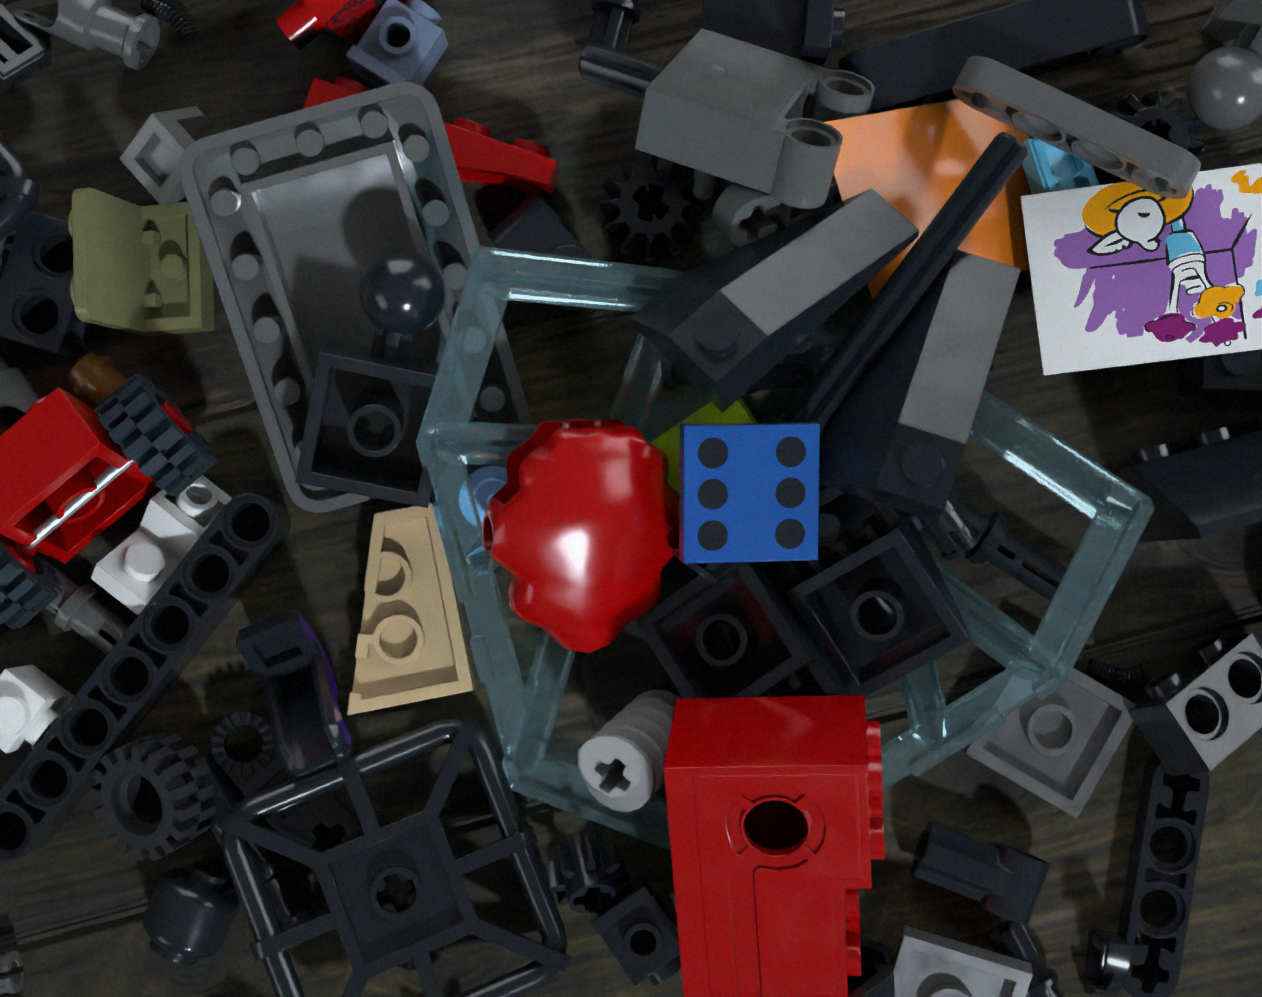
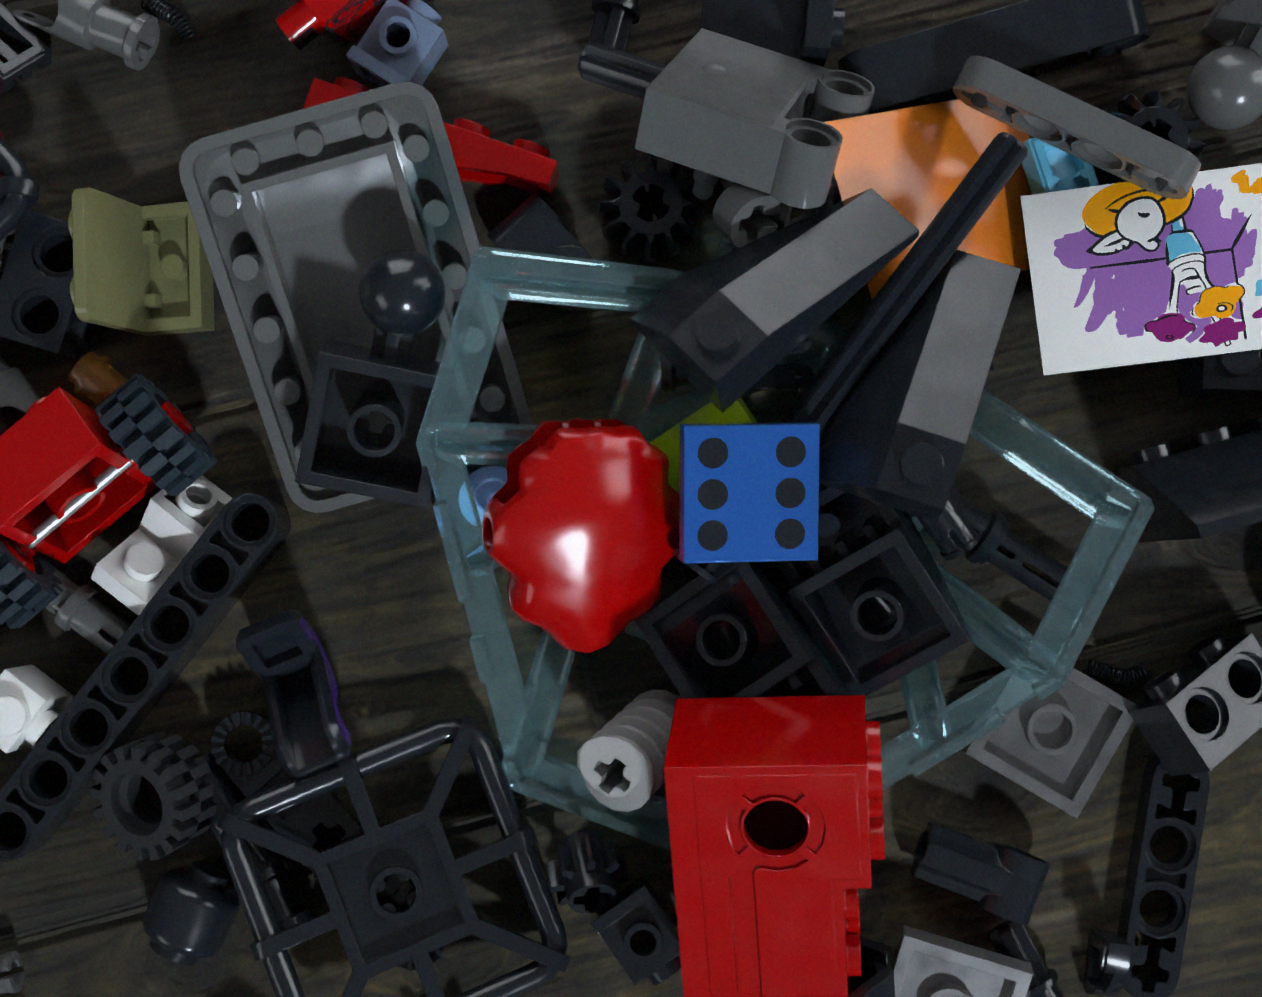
(158, 150): dark grey panel -> none
(411, 618): tan wing -> none

